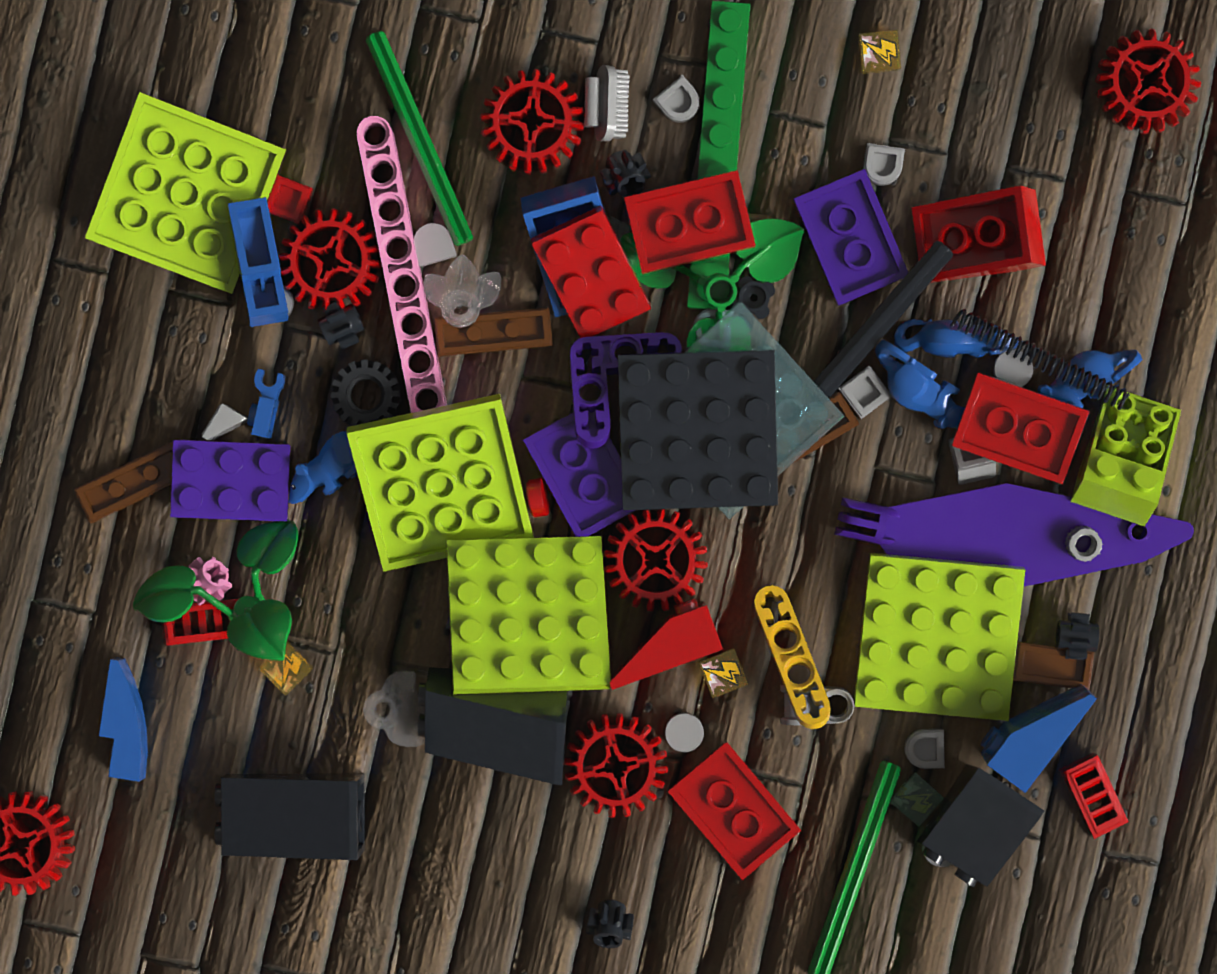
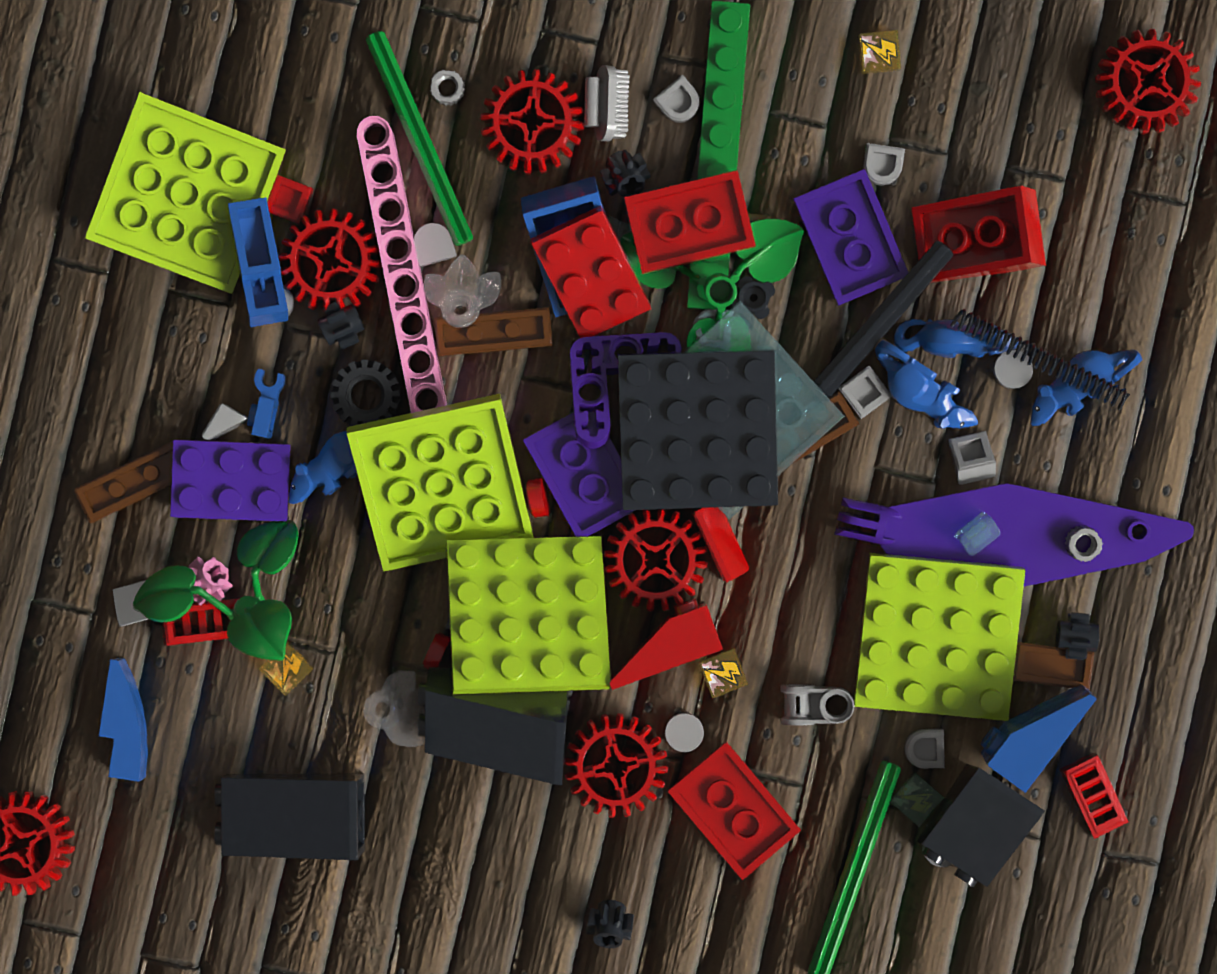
(123, 601): none -> light grey slope
(436, 651): none -> red tile
(447, 75): none -> light grey axle
(721, 543): none -> red slope
(796, 655): yellow beam -> none
(977, 534): none -> clear light blue slope
(1020, 428): red plate -> none
(1127, 458): lime slope -> none

